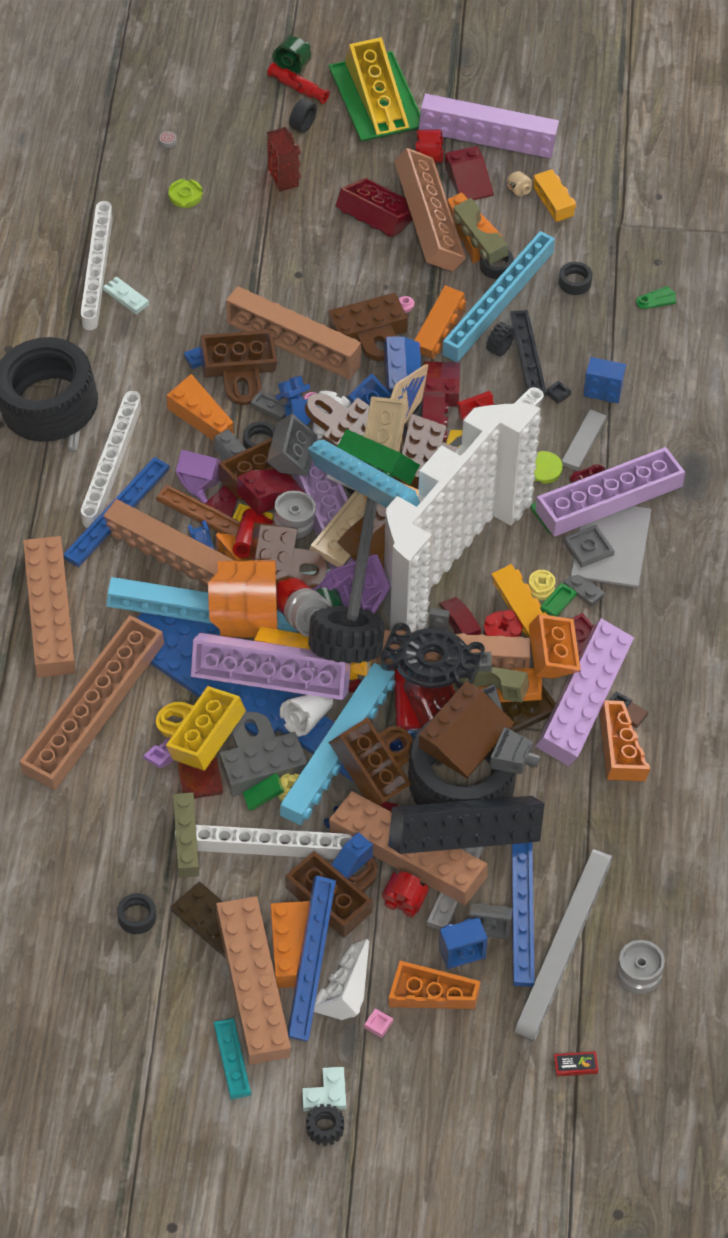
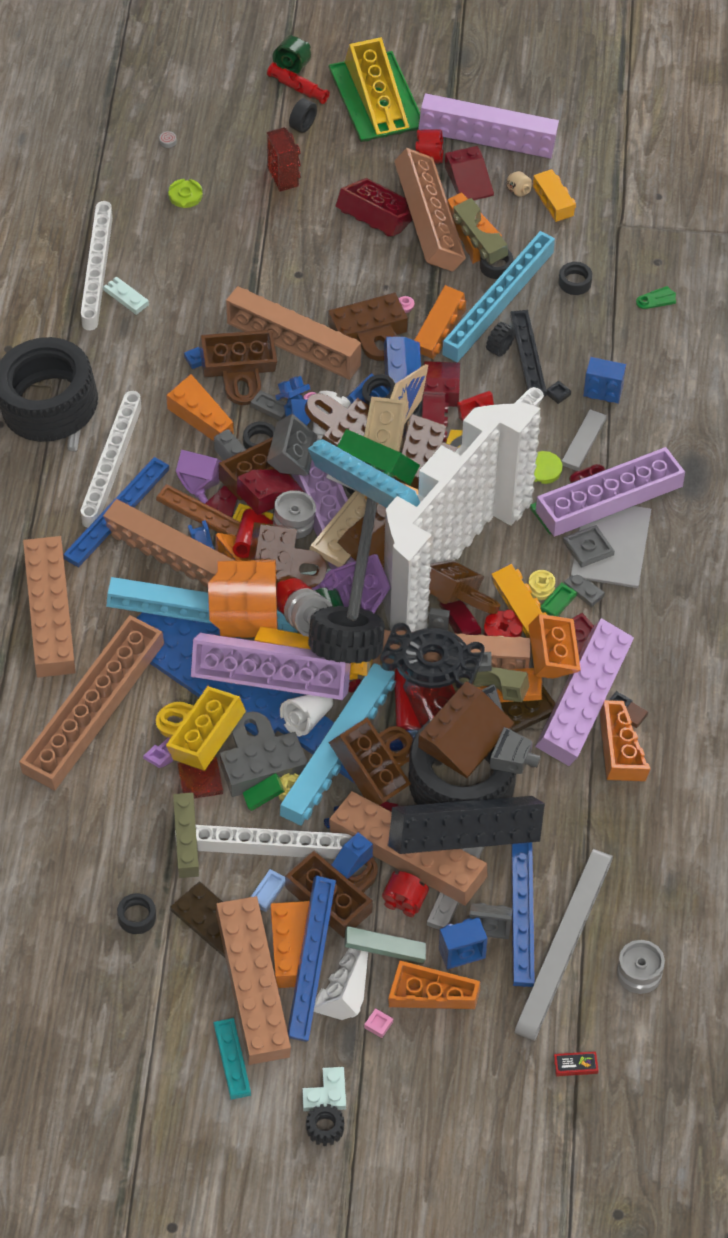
(269, 889): none -> light blue tile
(376, 381): none -> black tyre
(385, 945): none -> tile
(457, 582): none -> reddish brown brick

